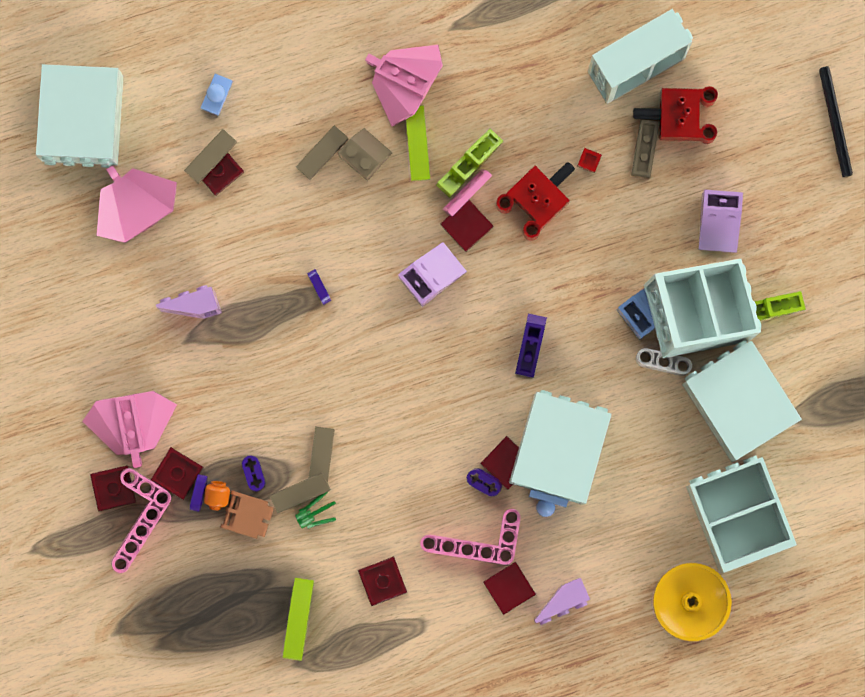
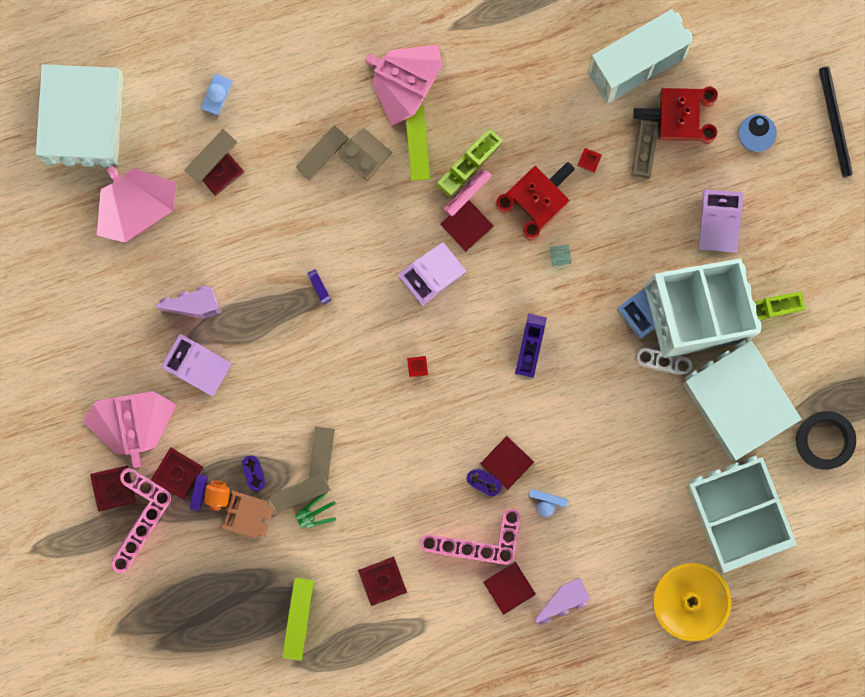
(196, 365): none -> lavender slope
(417, 366): none -> red plate
(560, 255): none -> clear light blue tile
(560, 447): light aqua container -> none
(757, 133): none -> medium blue tile
(849, 440): none -> black tyre

